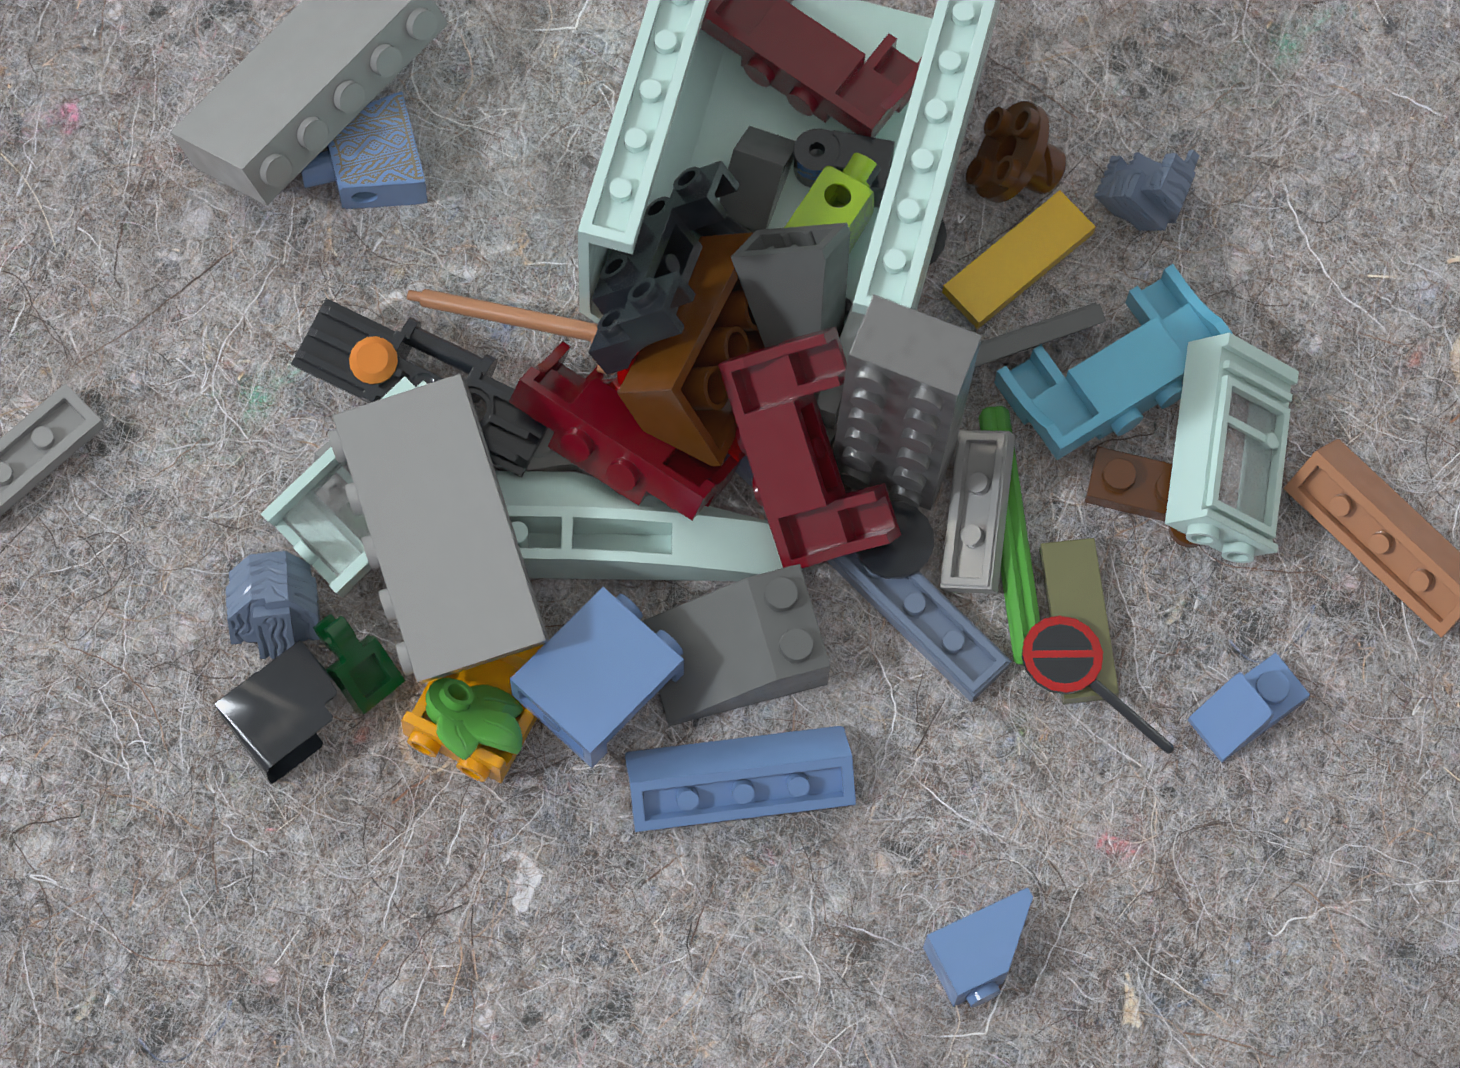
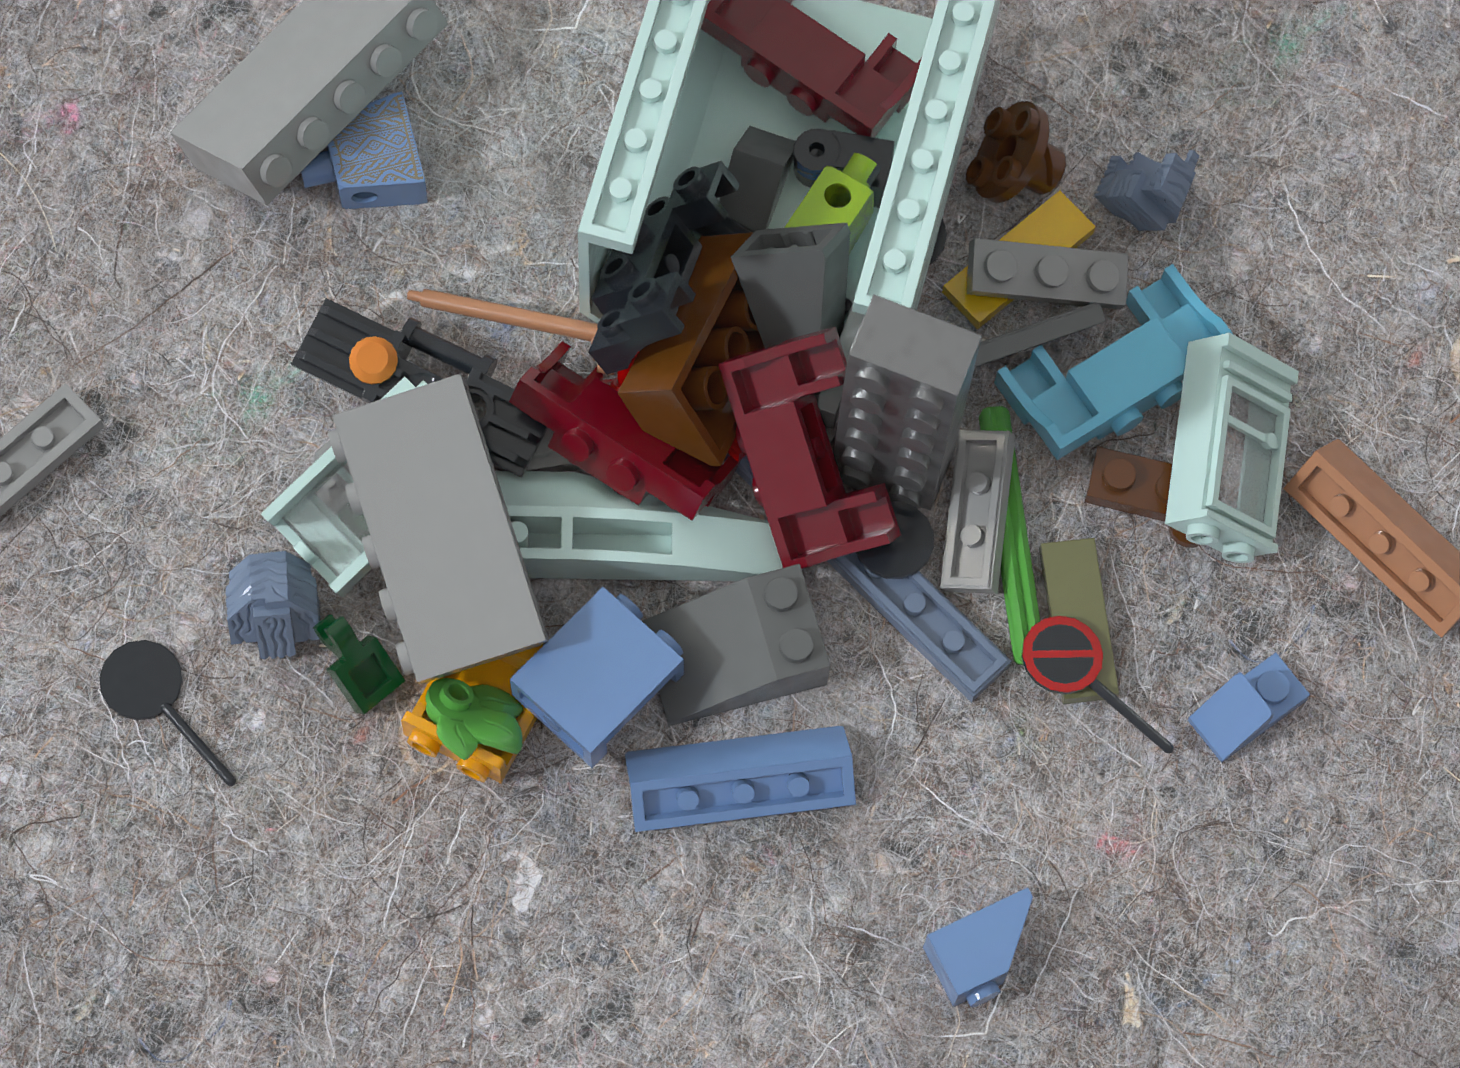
(144, 682): none -> black piece
(280, 711): black piece -> none
(1047, 273): none -> light grey plate

